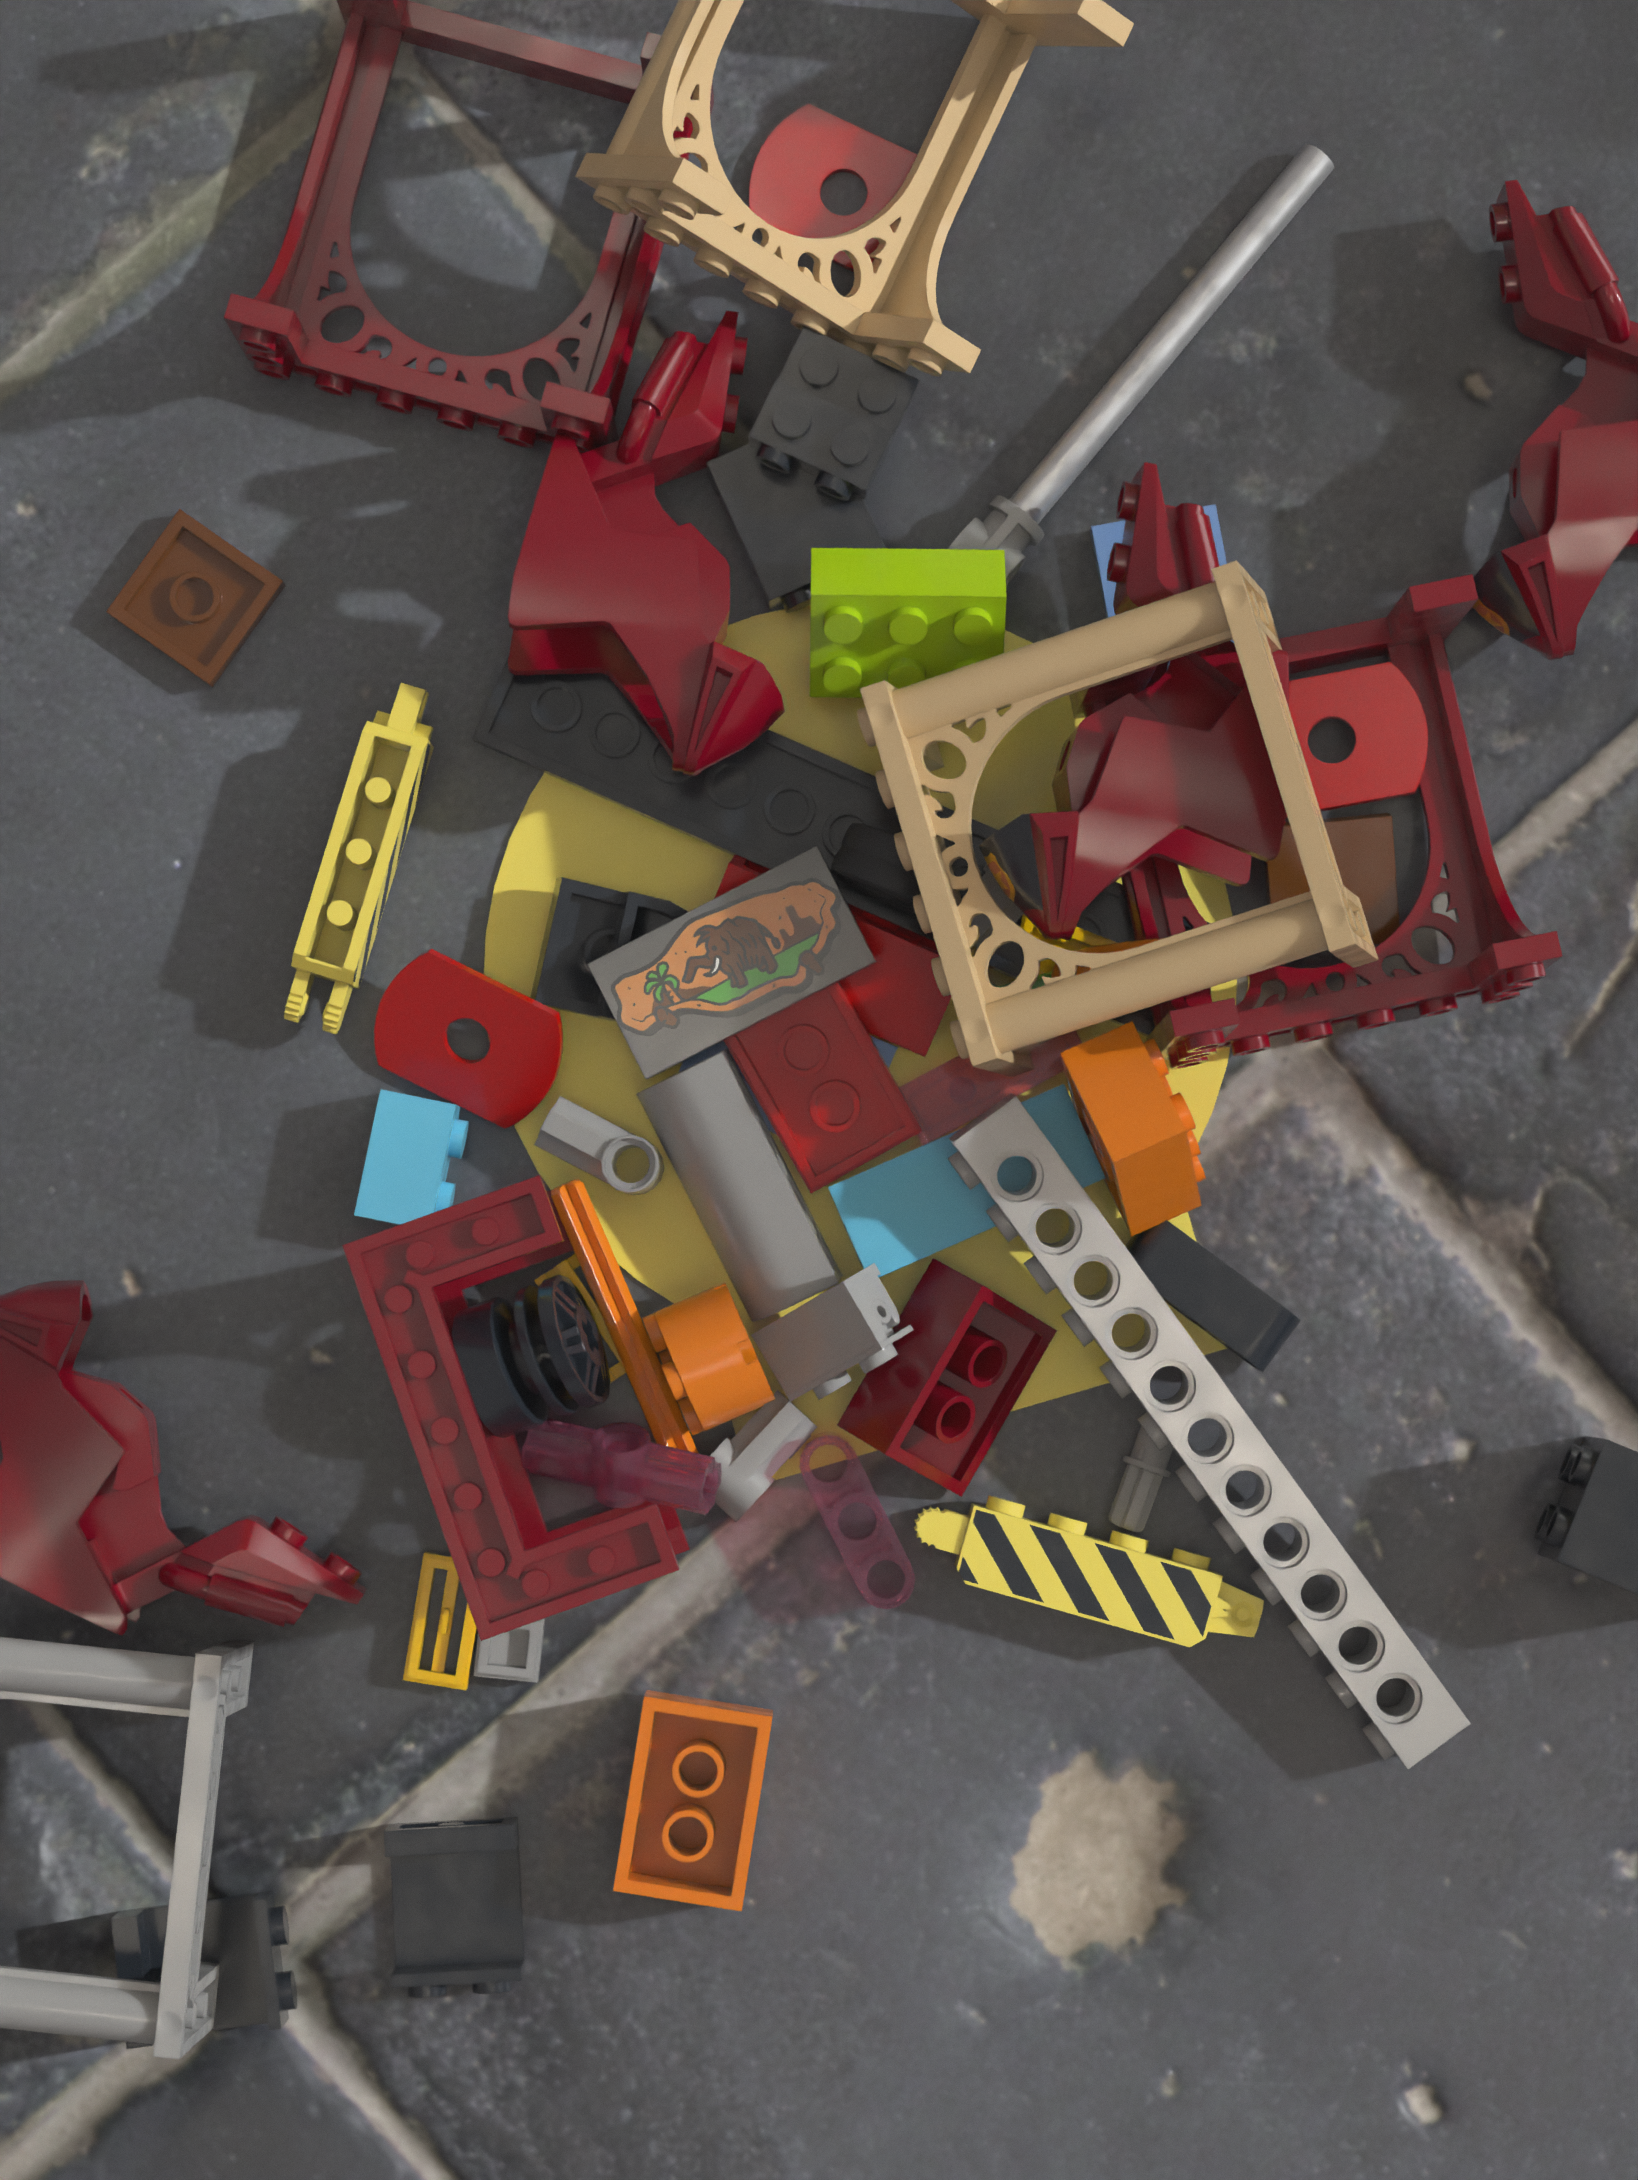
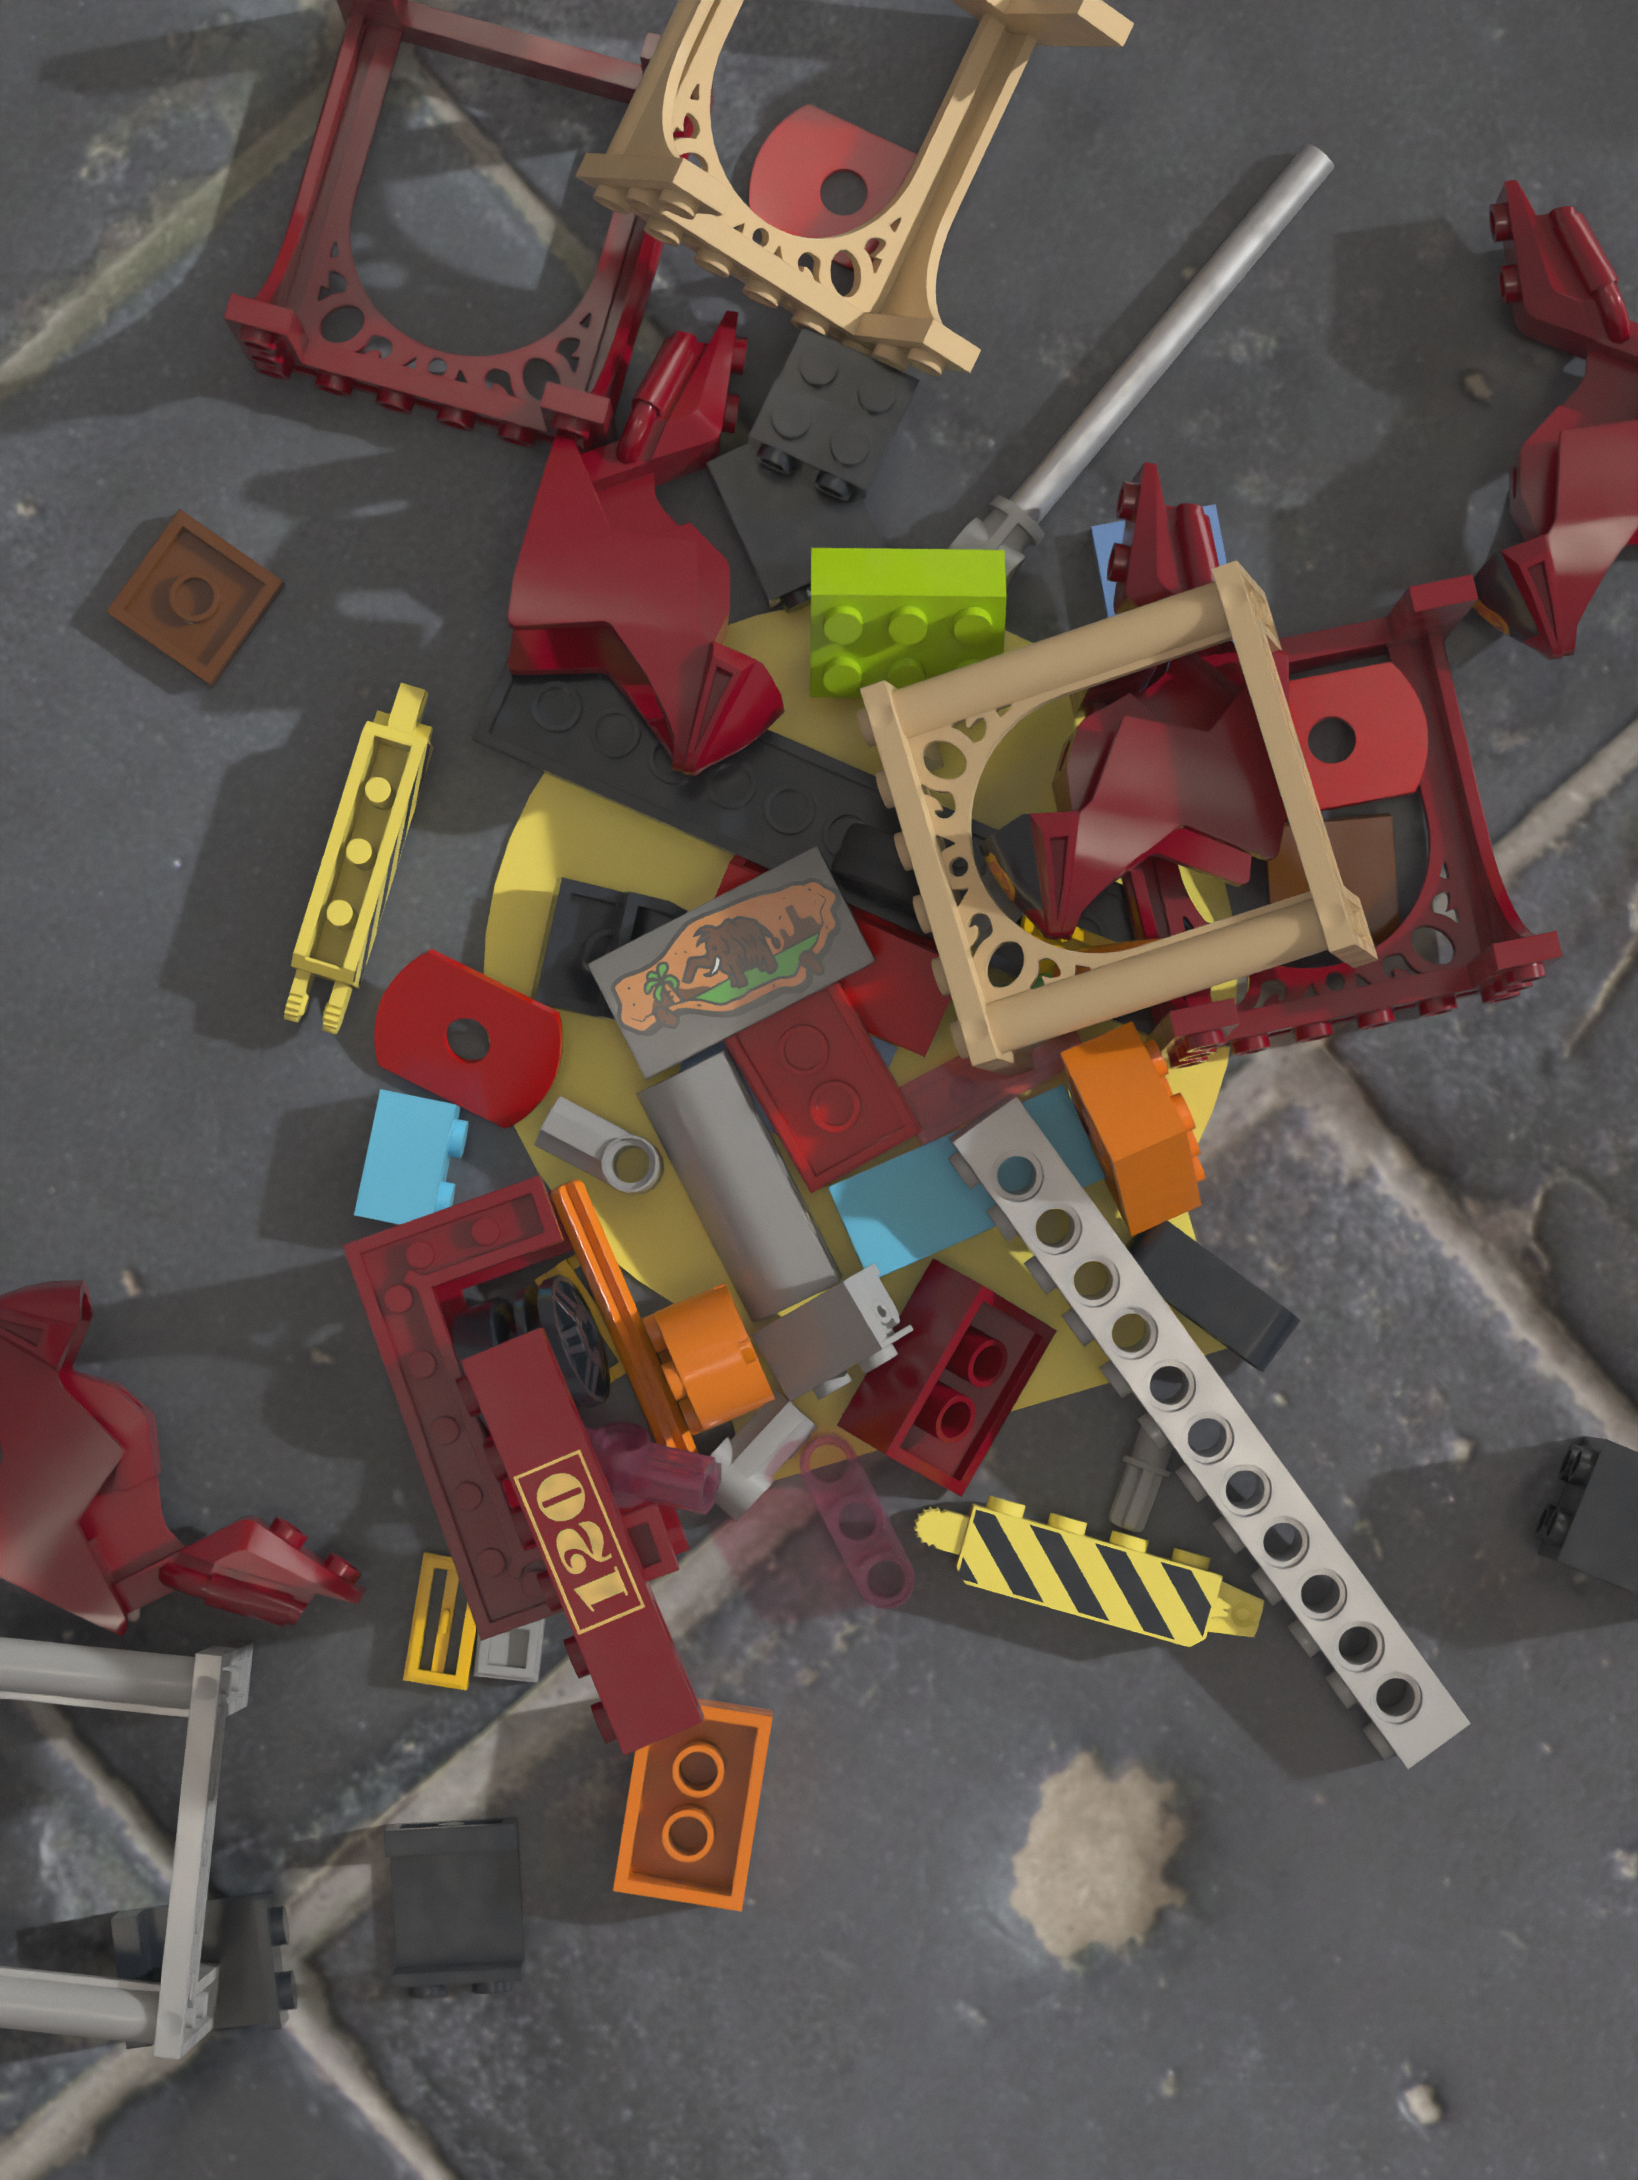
(581, 1540): none -> dark red brick

